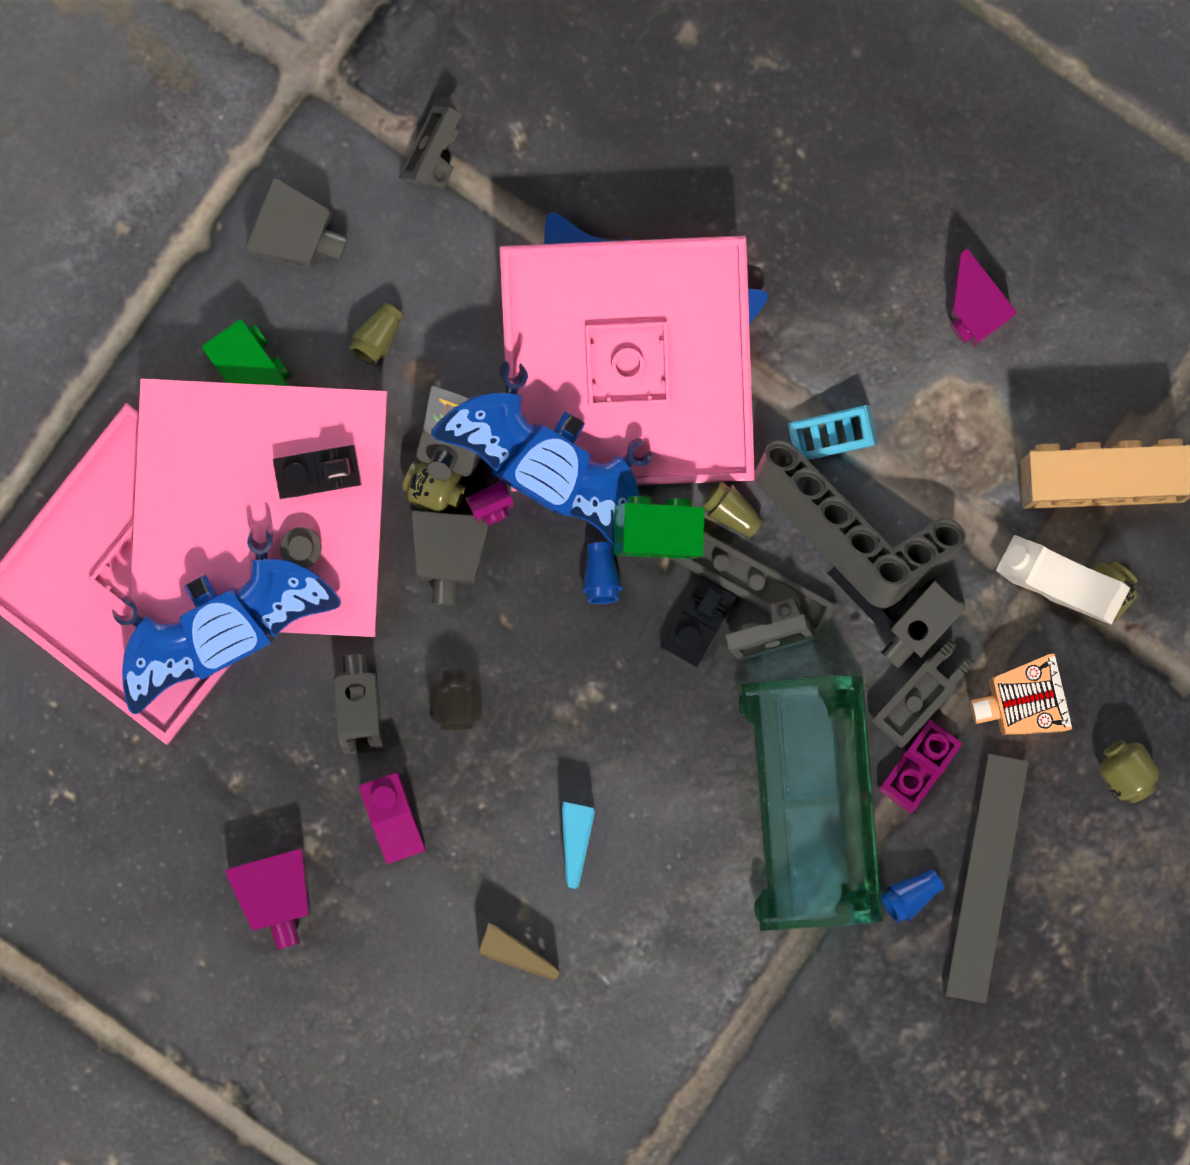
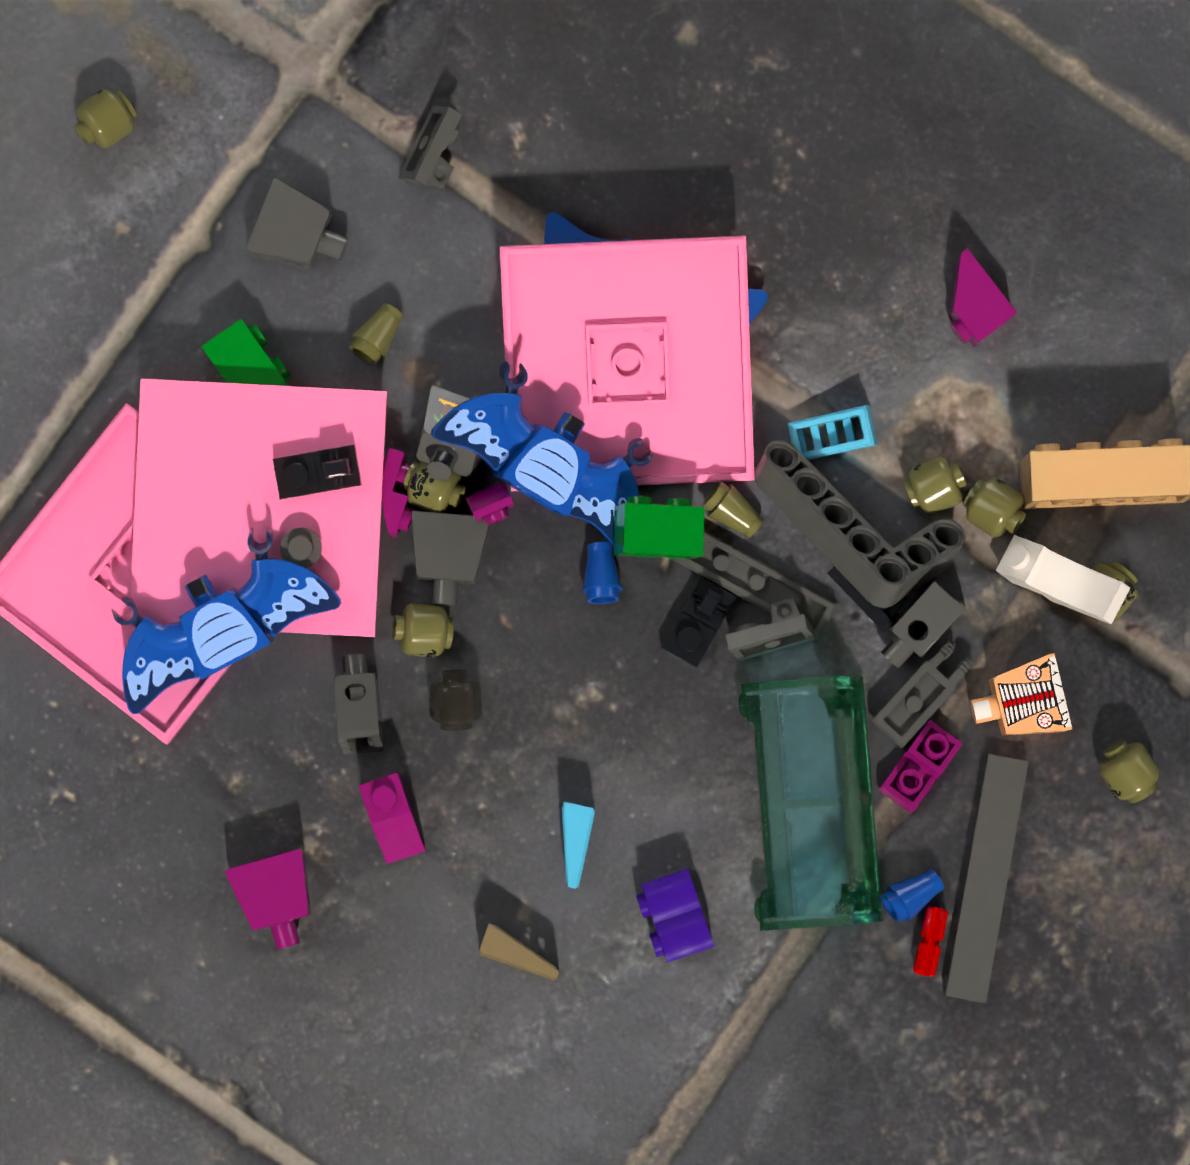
(105, 118): none -> olive head
(395, 505): none -> magenta slope
(423, 630): none -> olive head
(675, 915): none -> dark purple brick
(929, 951): none -> red piece
(935, 485): none -> olive head
(994, 507): none -> olive head

